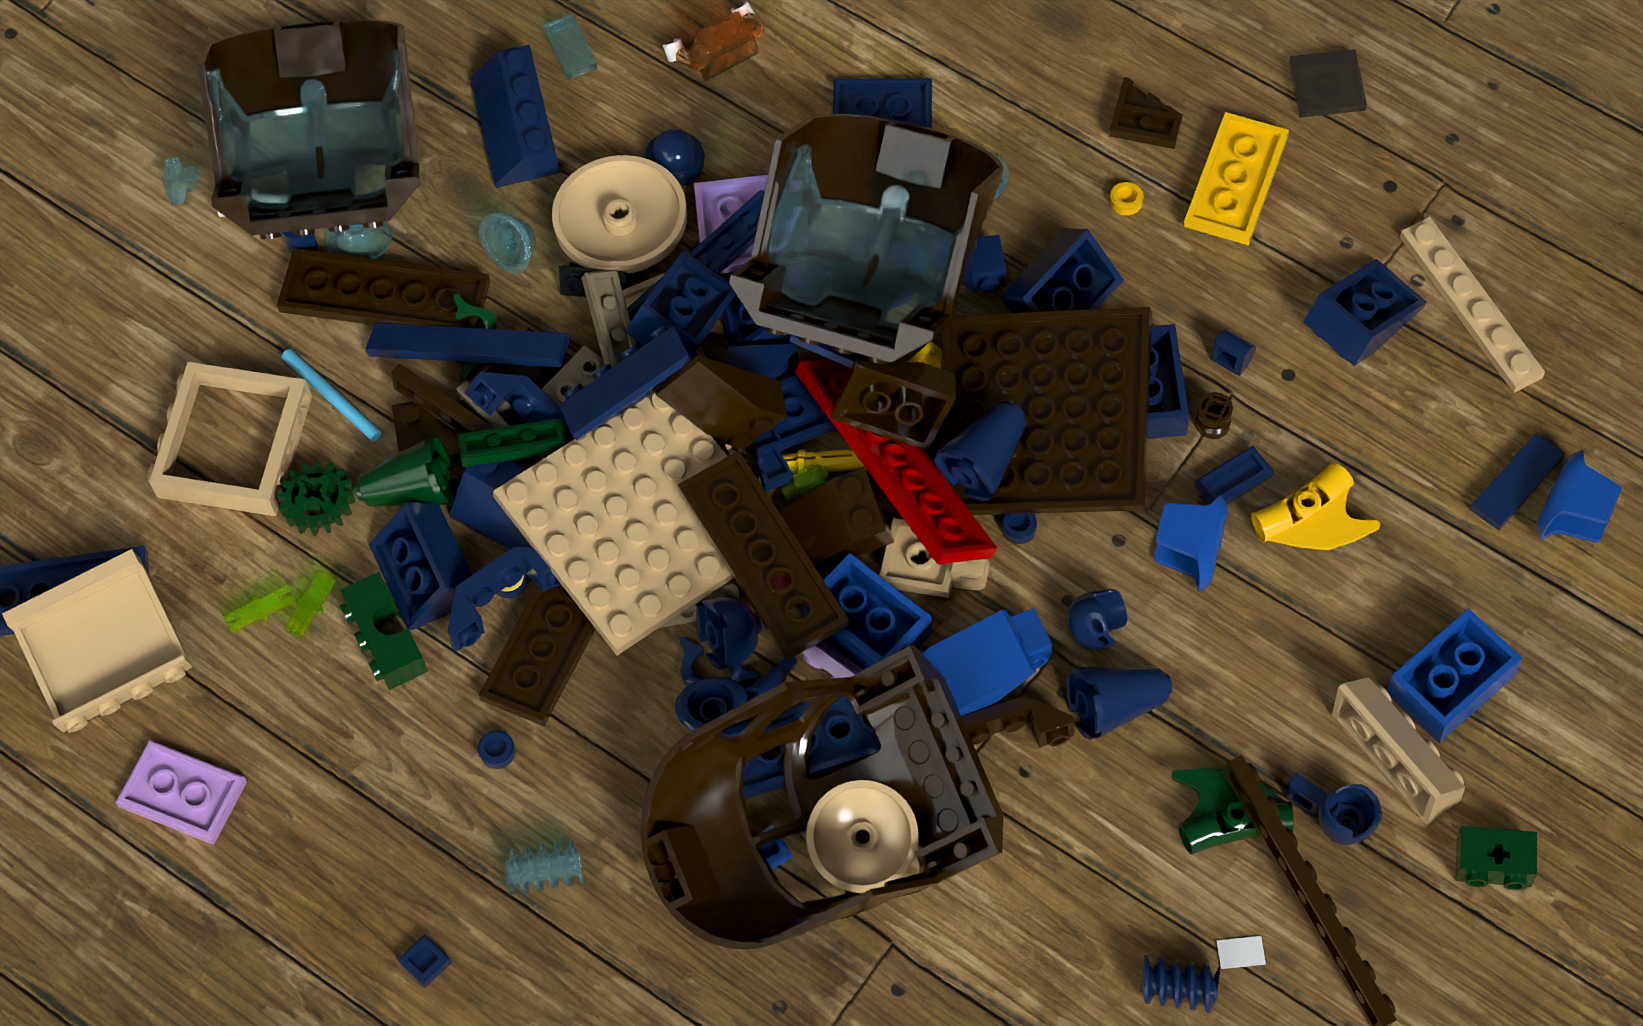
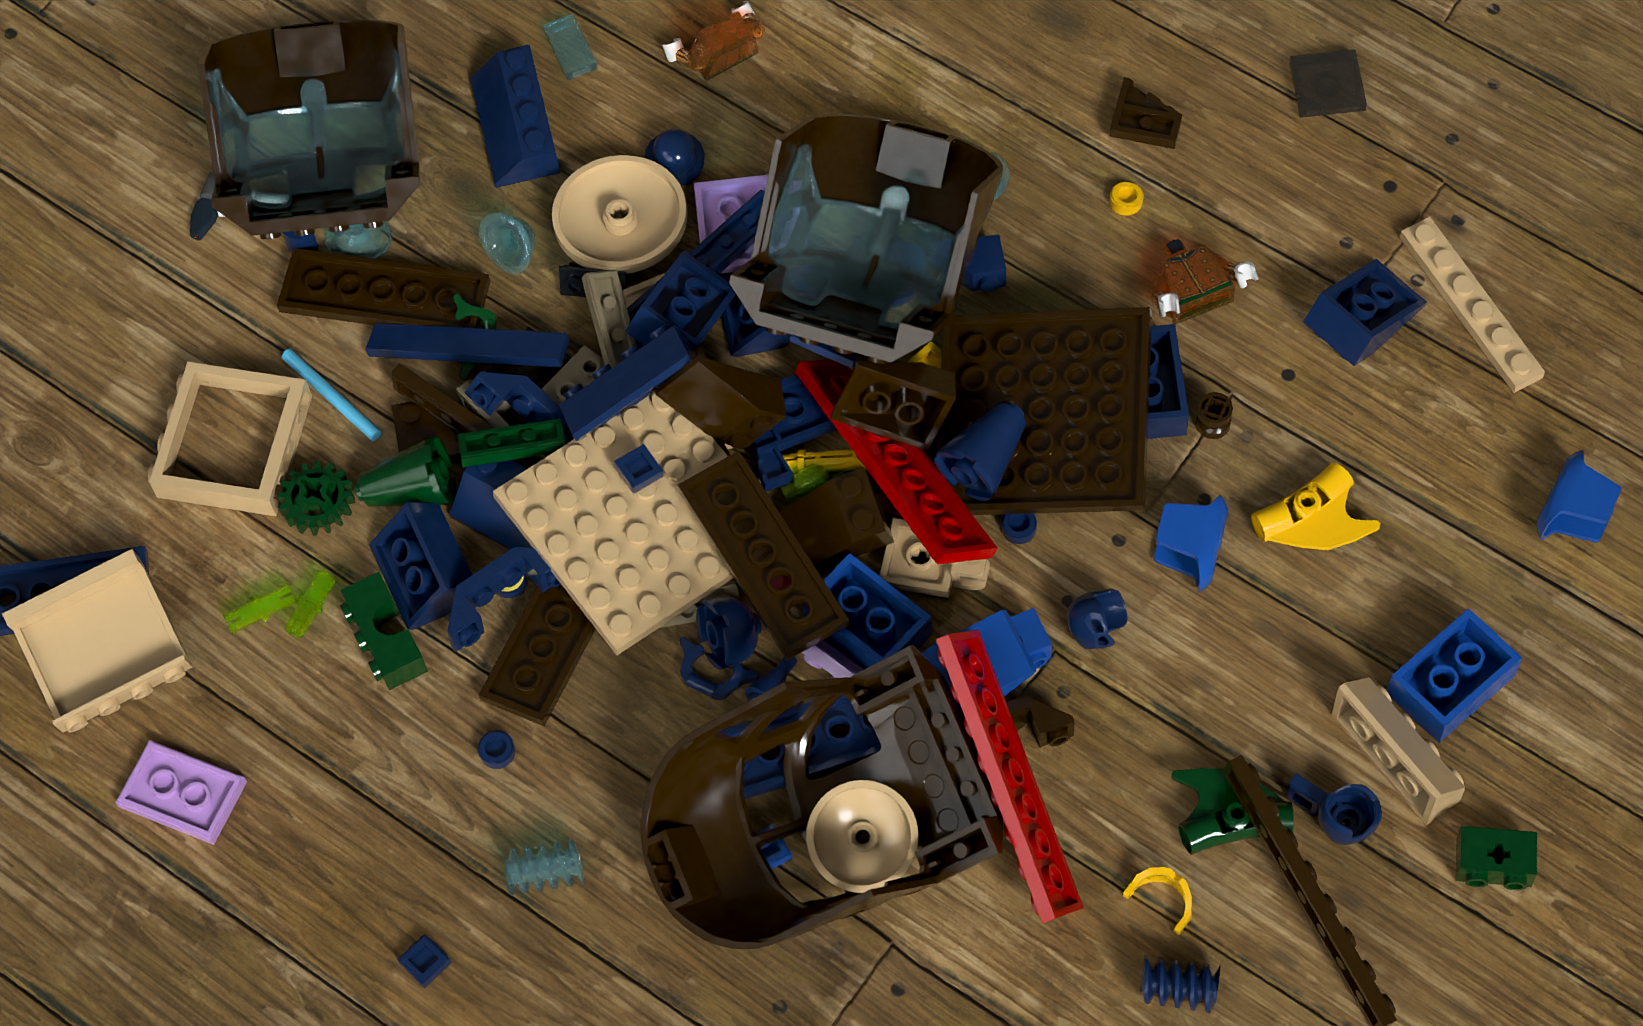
(179, 180): clear light blue tile -> none
(203, 214): none -> black piece
(638, 468): none -> dark blue plate
(708, 700): dark blue hat -> none
(768, 360): dark blue slope -> none
(885, 98): dark blue tile -> none
(1009, 774): none -> red plate
(1065, 276): dark blue slope -> none
(1114, 696): dark blue cone -> none
(1169, 877): none -> yellow helmet
(1196, 281): none -> clear orange torso
(1232, 352): dark blue brick -> none
(1235, 477): dark blue tile -> none
(1236, 178): yellow plate -> none
(1241, 952): white sticker -> none
(1517, 481): dark blue tile -> none

